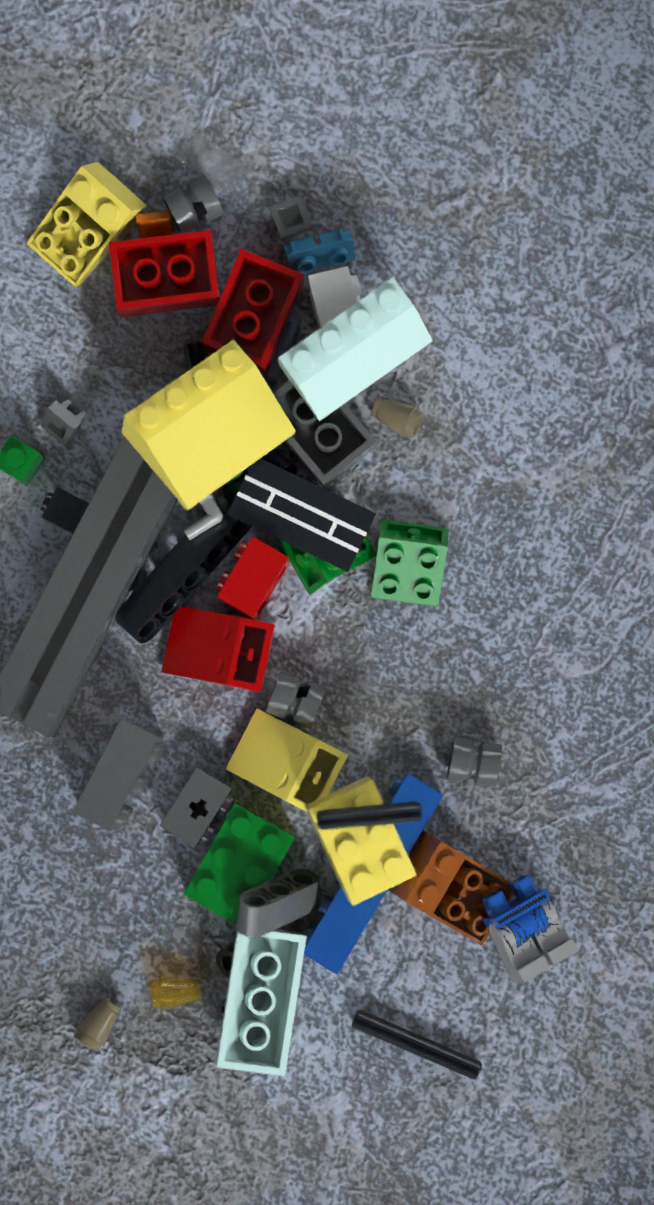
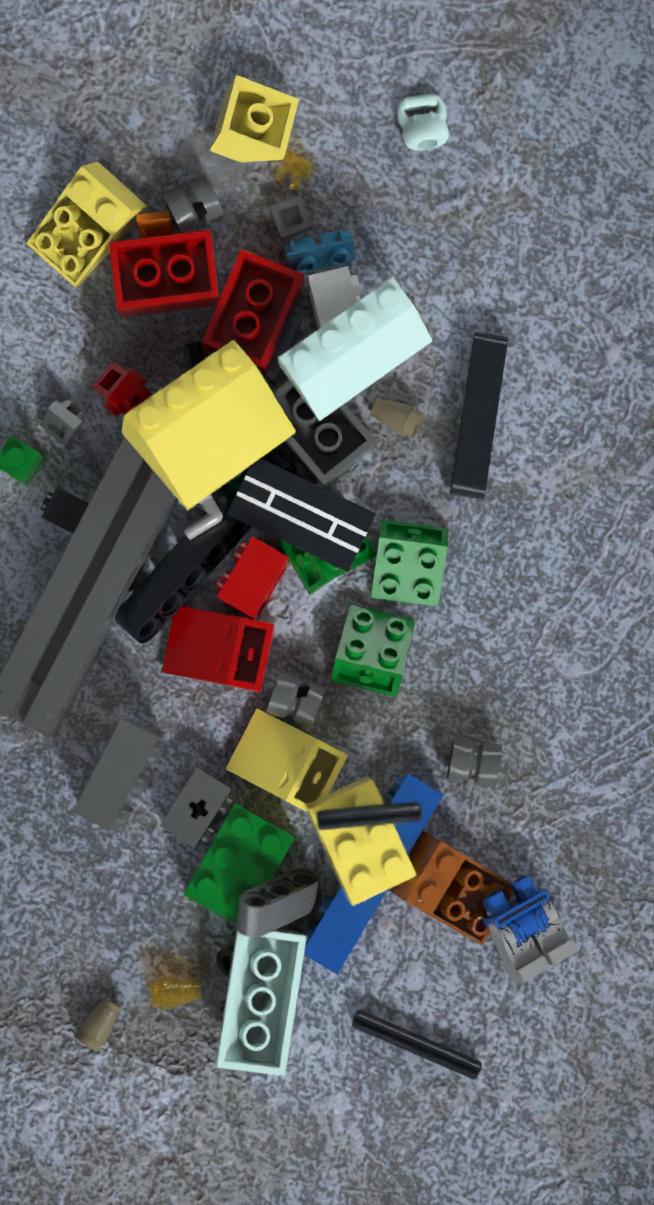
(121, 389): none -> red brick
(253, 122): none -> light yellow slope
(297, 166): none -> clear yellow tile
(373, 650): none -> green bracket
(423, 130): none -> light aqua piece
(479, 415): none -> black beam

